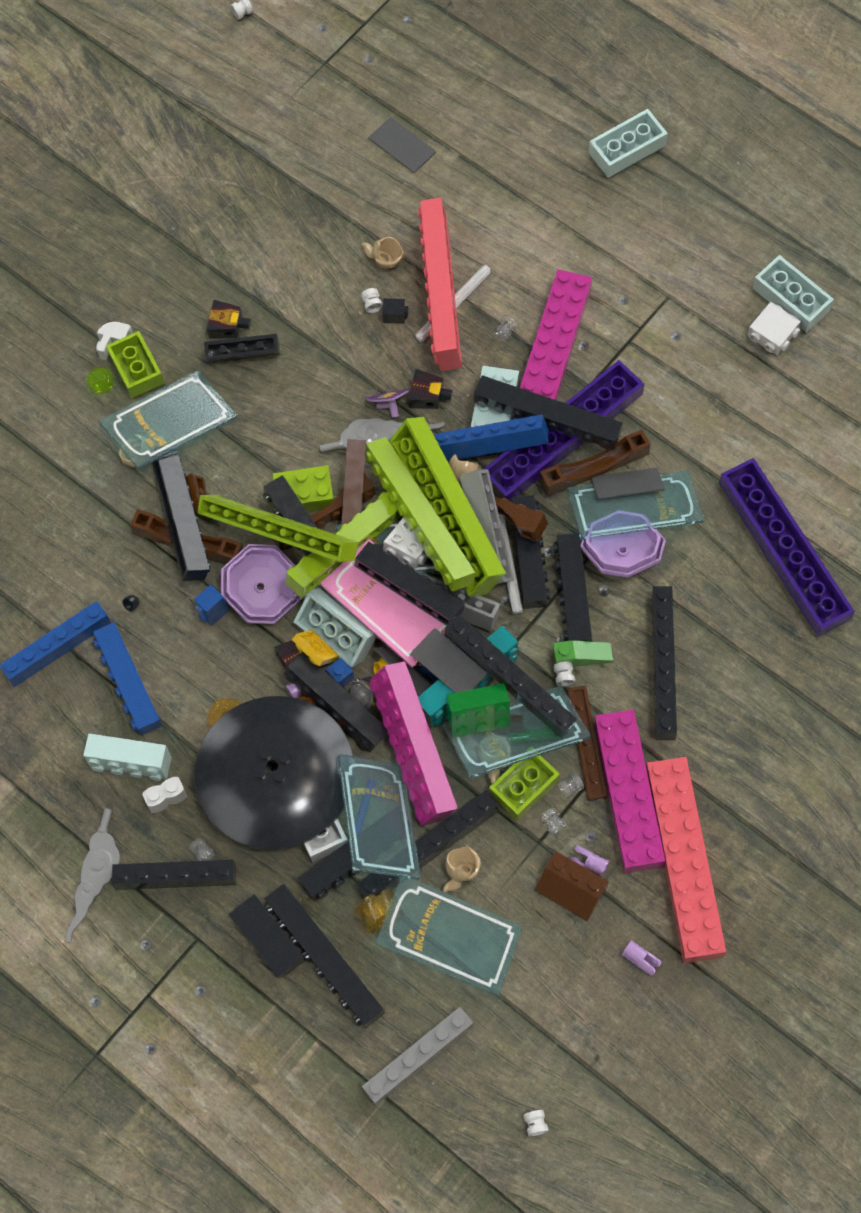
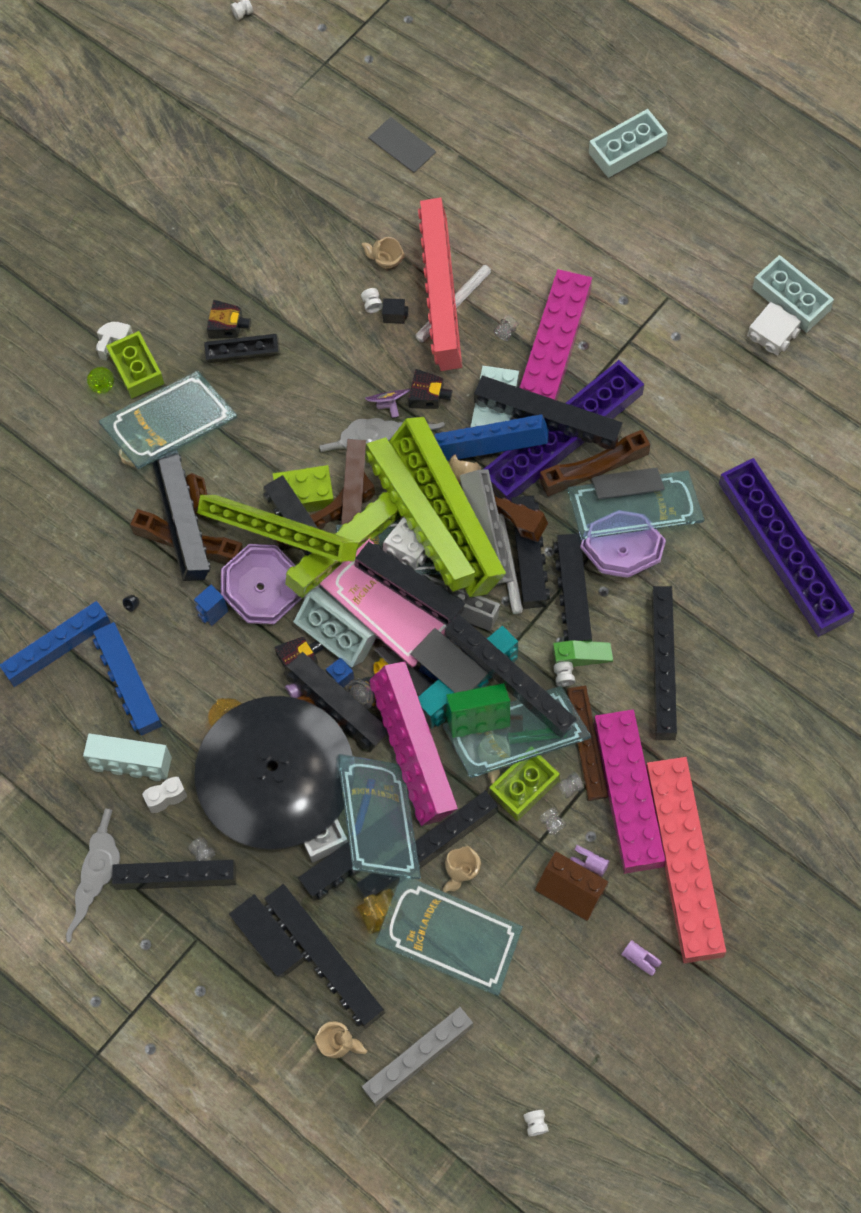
(315, 647): yellow plate -> none
(336, 1041): none -> tan hair

